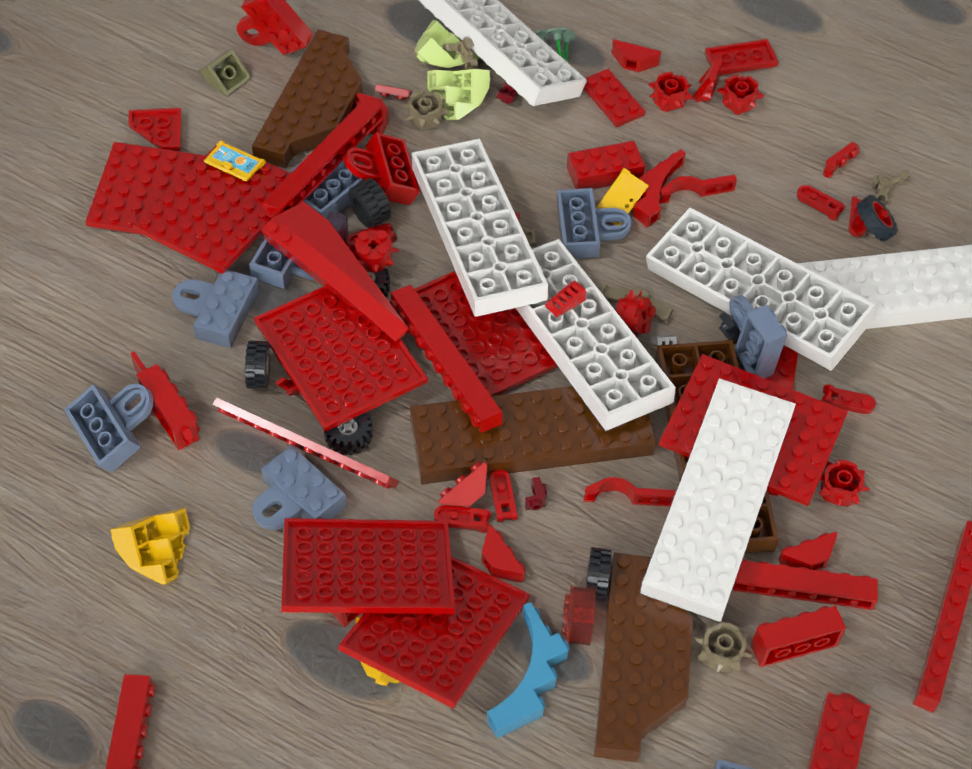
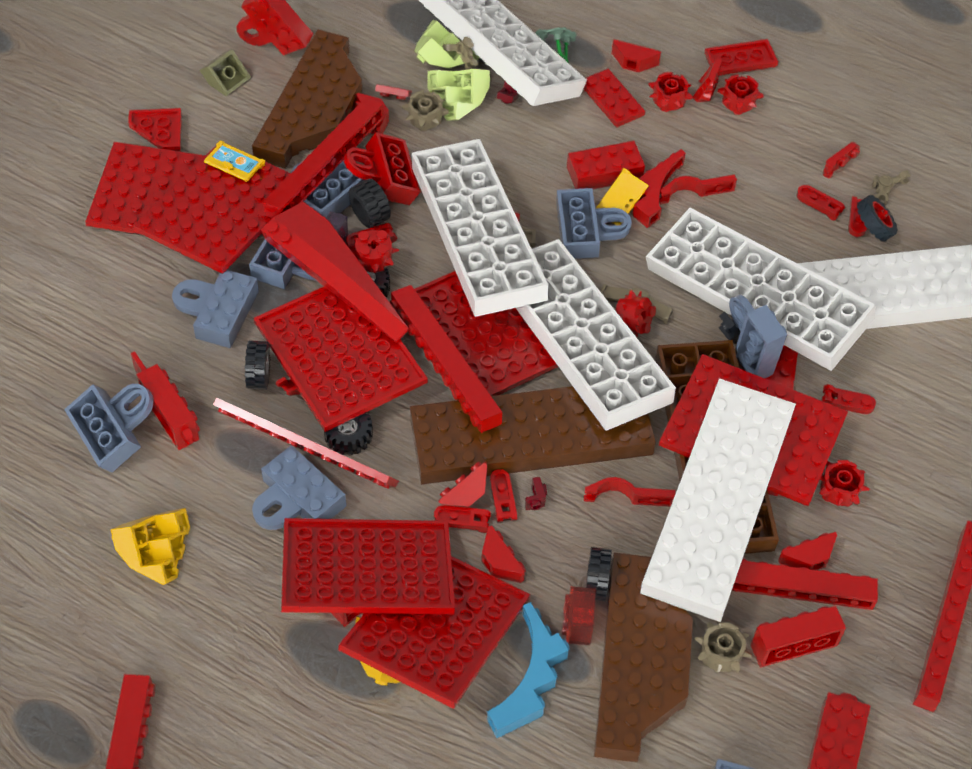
(577, 295): red slope -> none
(663, 339): light grey tile -> none

